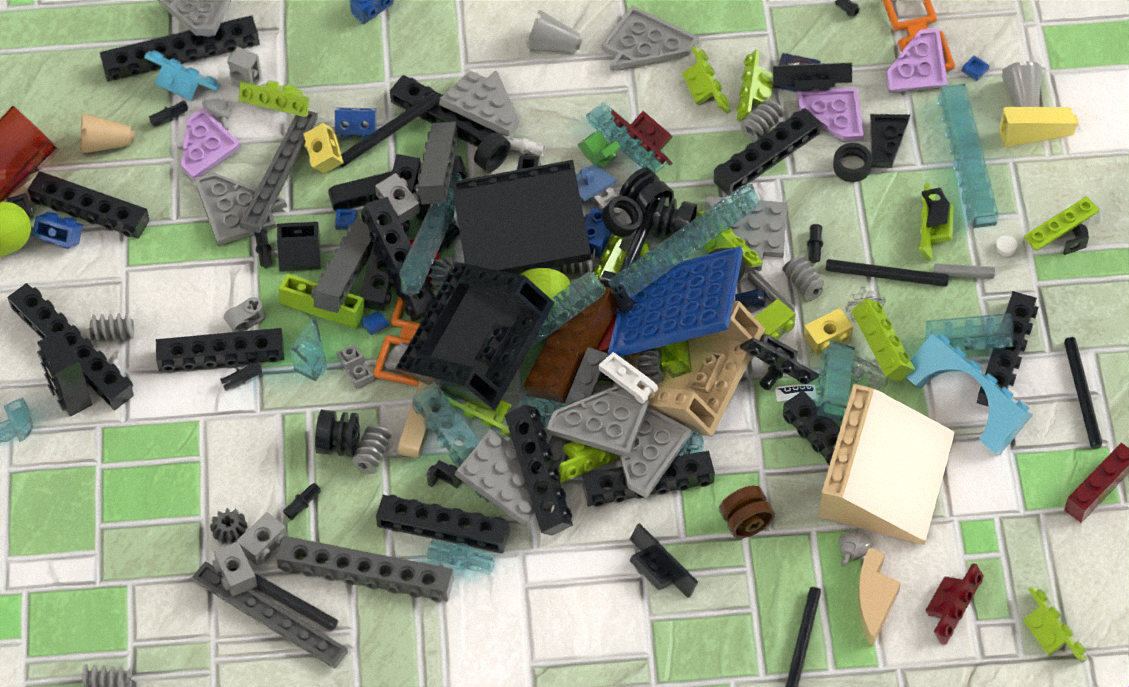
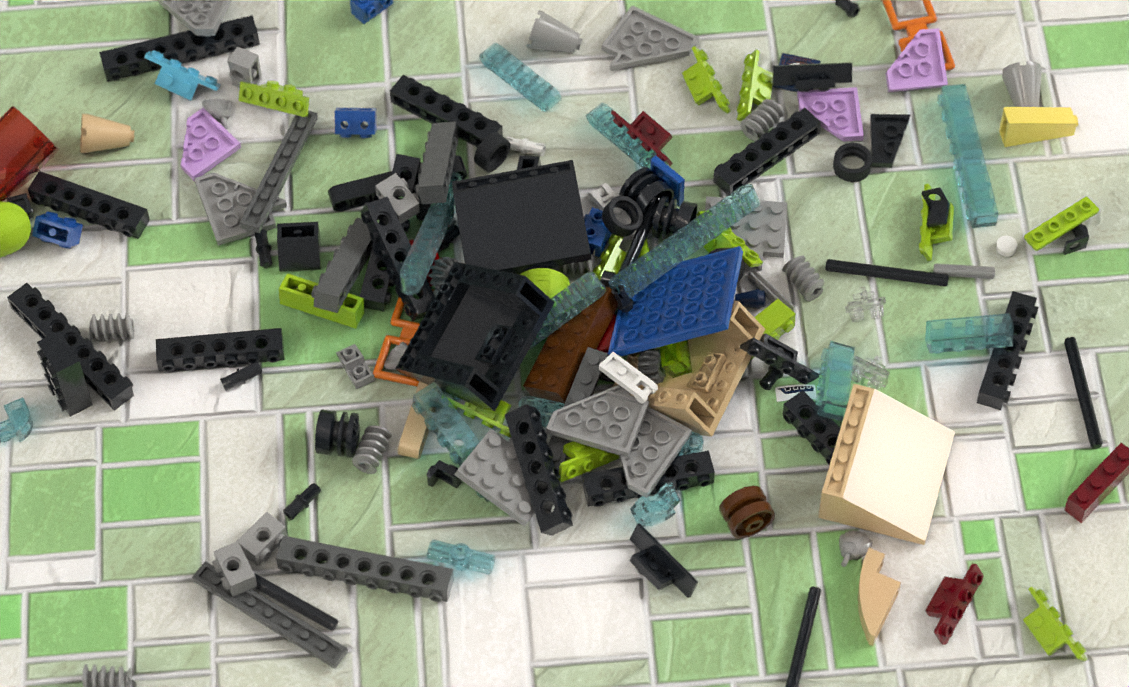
(168, 113): black axle -> none
(220, 526): dark grey gear -> none
(243, 316): light grey piece -> none
(308, 352): clear light blue slope -> none
(323, 148): light yellow brick -> none
(344, 218): blue tile -> none
(374, 322): blue tile -> none
(389, 128): black axle -> none
(451, 532): black brick -> none
(483, 102): light grey wing -> none
(520, 77): none -> clear light blue beam
(593, 181): medium blue piece -> none
(598, 149): bright green brick -> none
(656, 508): none -> clear light blue brick
(670, 177): none -> blue tile
(815, 243): black axle -> none
(835, 323): light yellow brick -> none
(882, 340): lime brick -> none
(975, 68): blue tile -> none
(1005, 413): medium azure arch -> none

